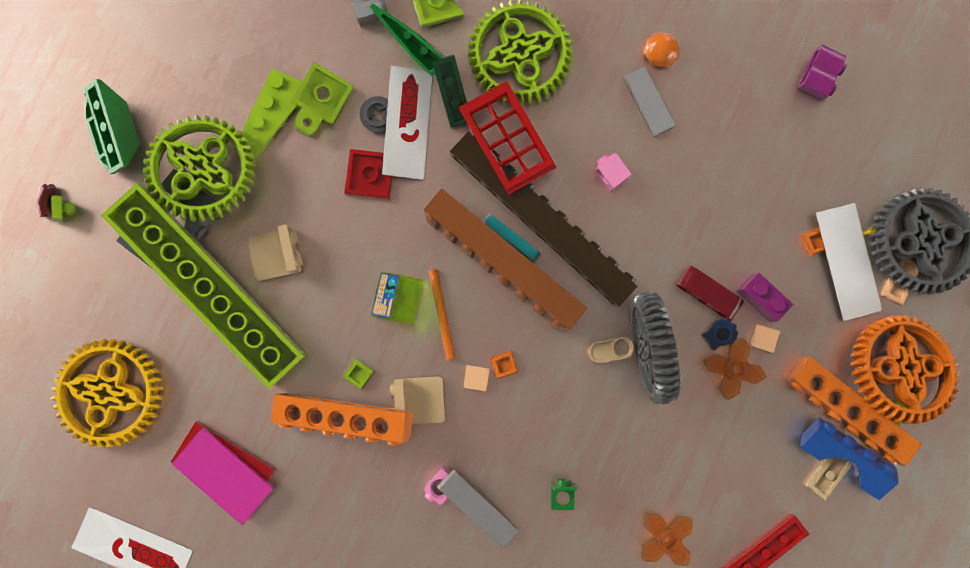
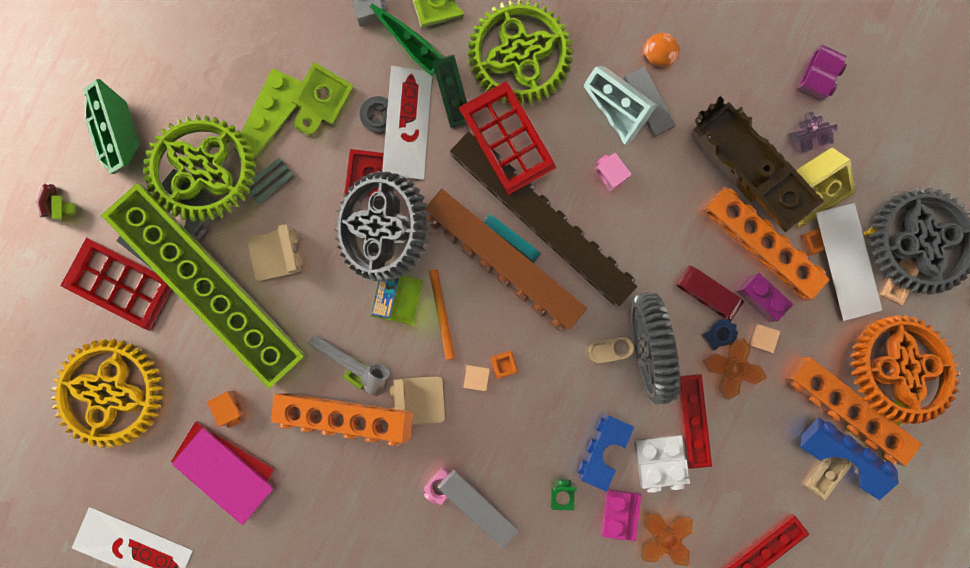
(80, 264): none -> red piece
(226, 409): none -> orange brick
(259, 199): none -> sand green tile
(372, 377): none -> light grey axle
(382, 211): none -> dark grey gear
(610, 432): none -> blue arch
(620, 102): none -> light aqua wedge
(621, 515): none -> dark pink plate
(662, 463): none -> white plate
(695, 422): none -> red tile
(753, 242): none -> orange brick
(754, 164): none -> dark brown piece
(822, 131): none -> hips
(830, 178): none -> light yellow slope

